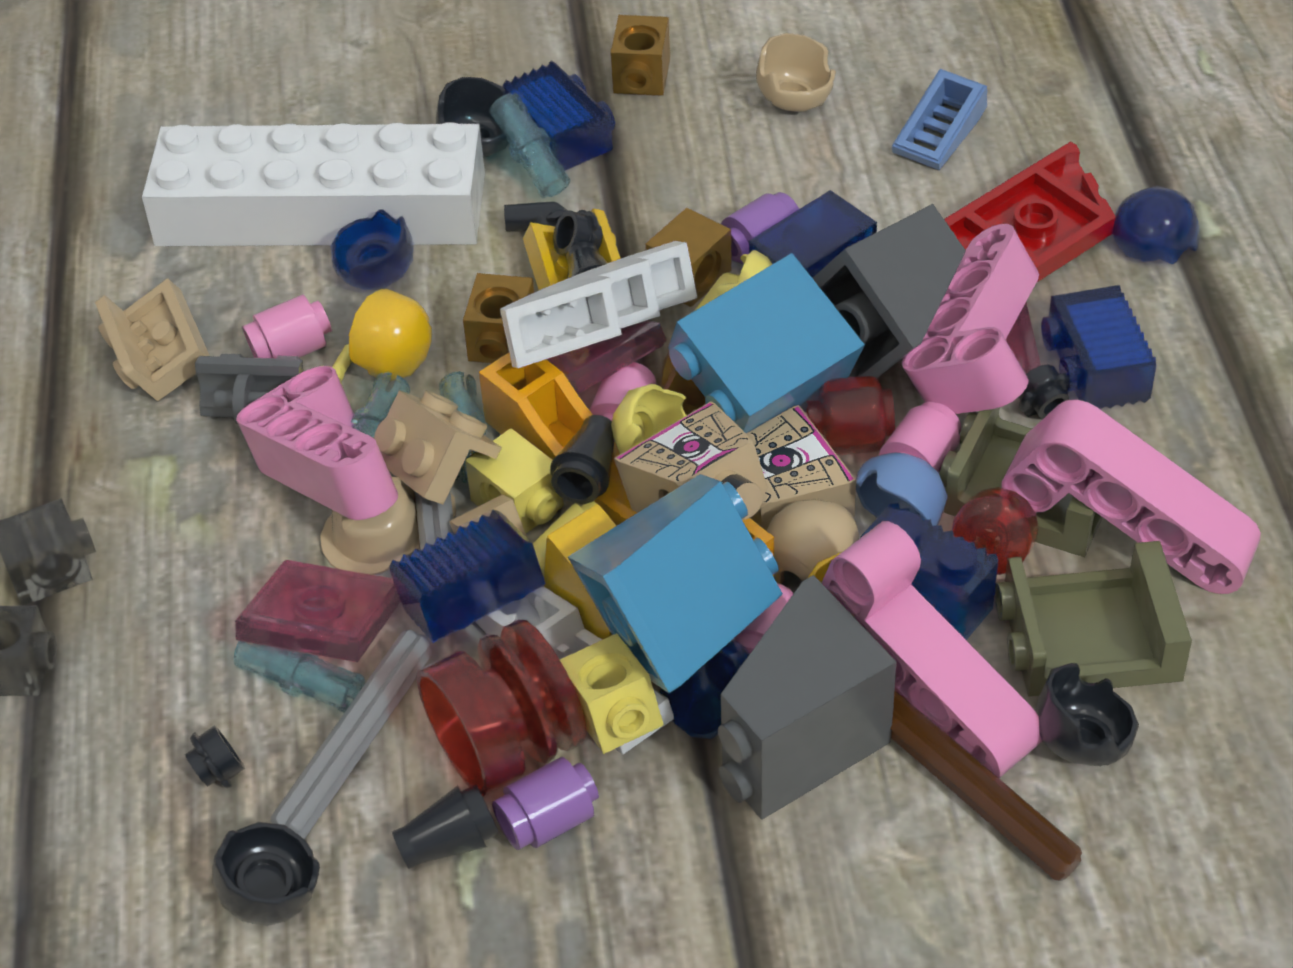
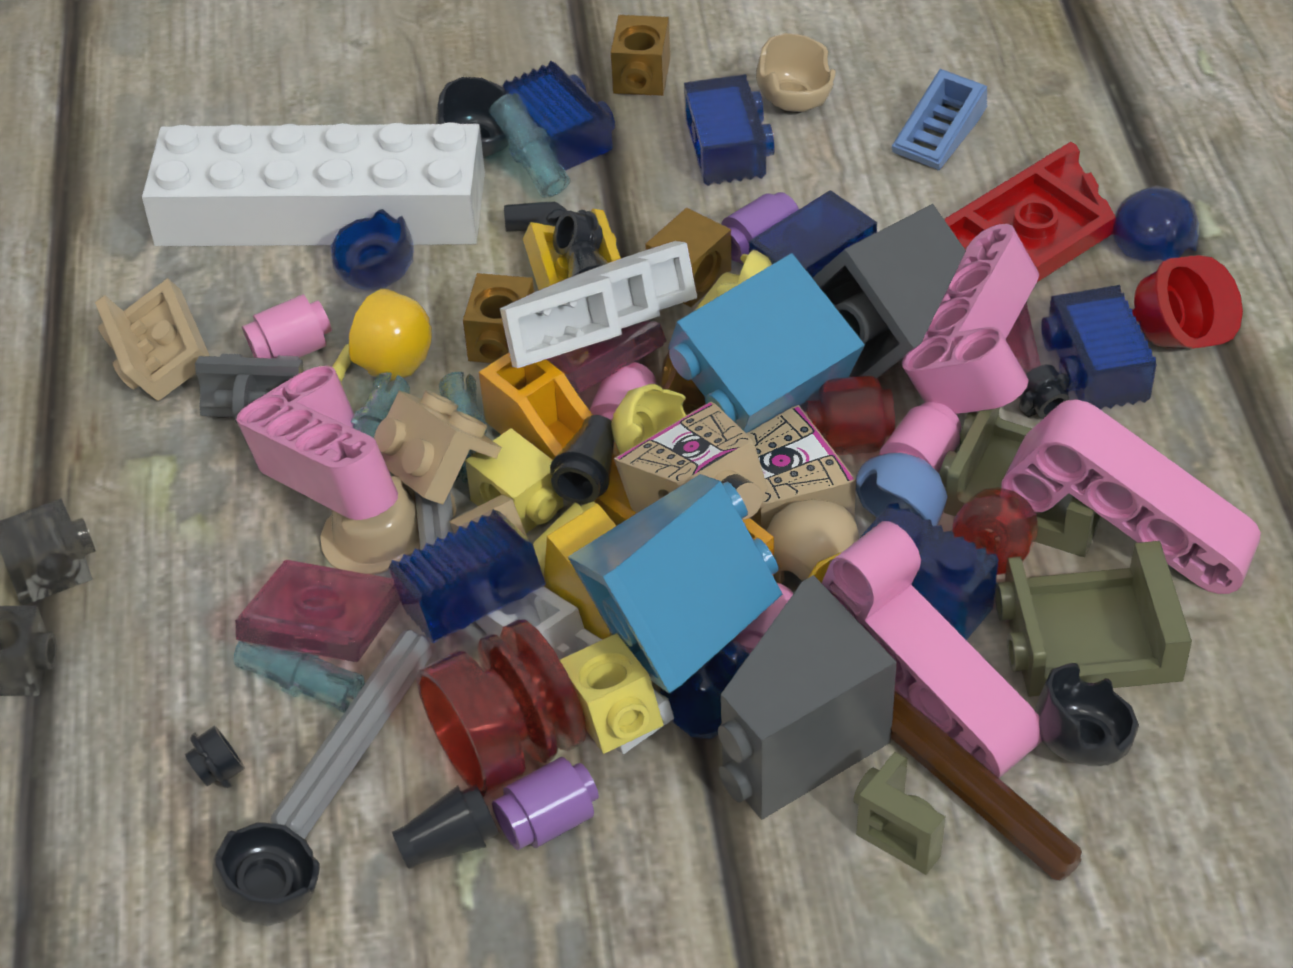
(727, 129): none -> clear blue brick
(898, 821): none -> olive bracket
(1188, 303): none -> red piece

